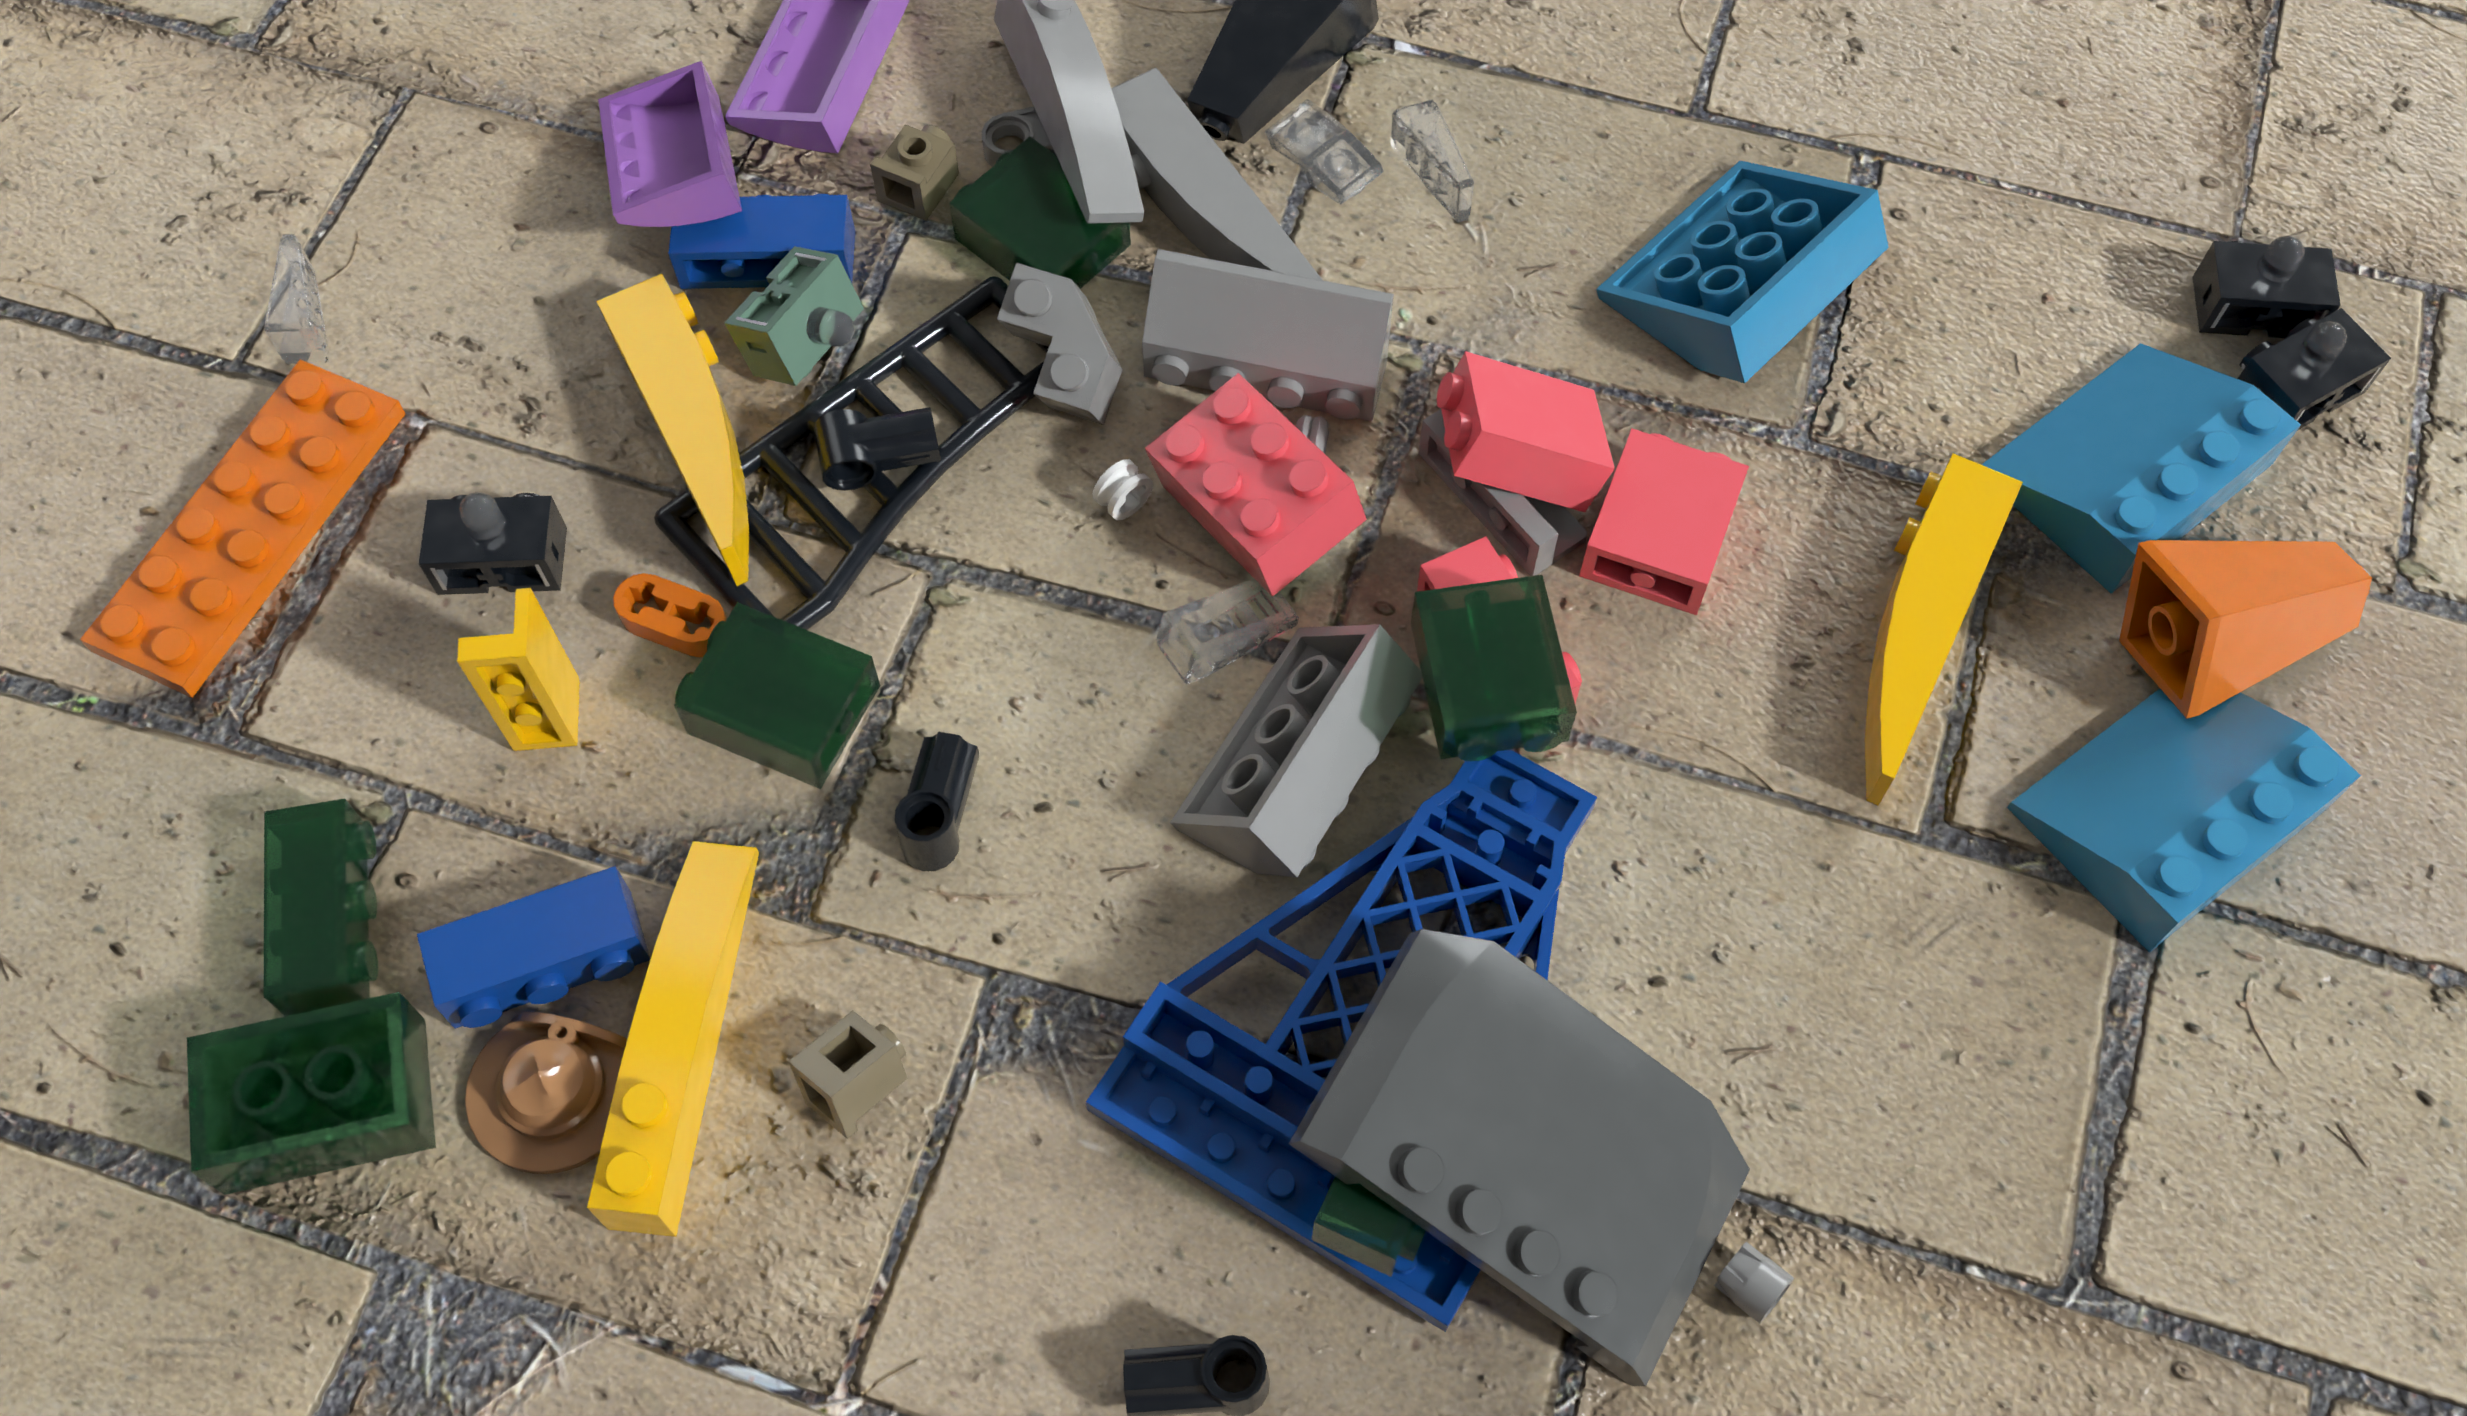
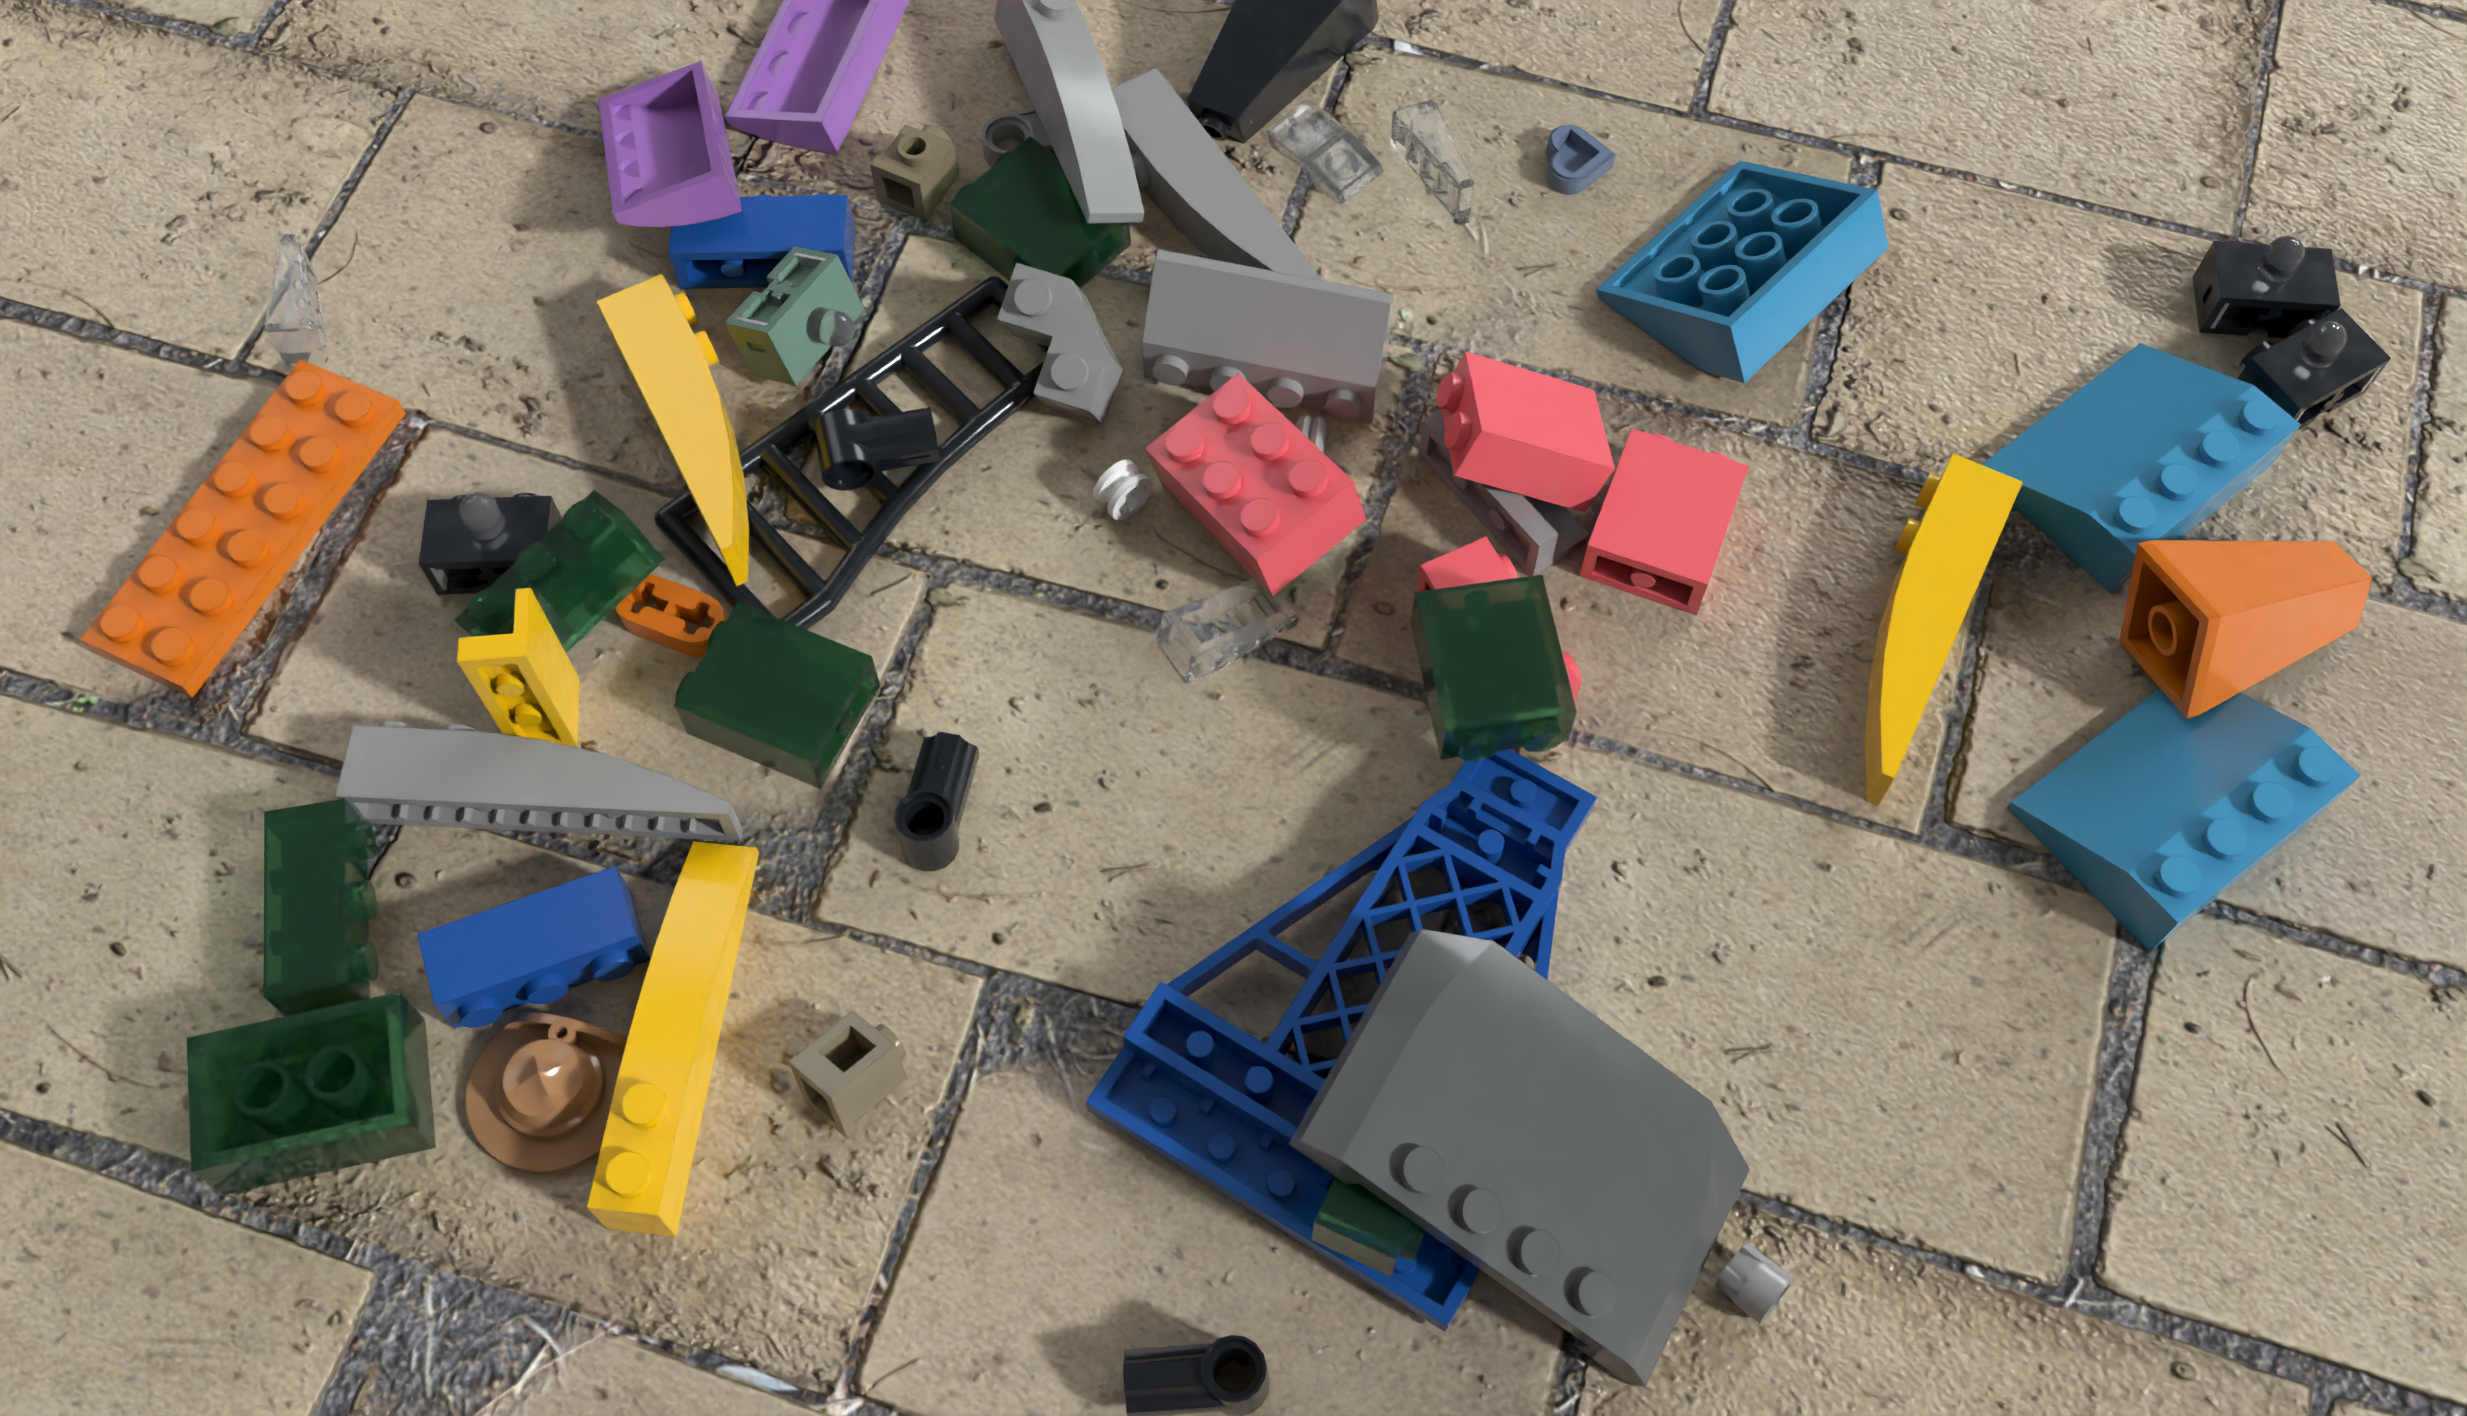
(519, 785): none -> light grey slope
(573, 571): none -> clear green brick
(1300, 748): light grey slope -> none
(1575, 159): none -> sand blue tile

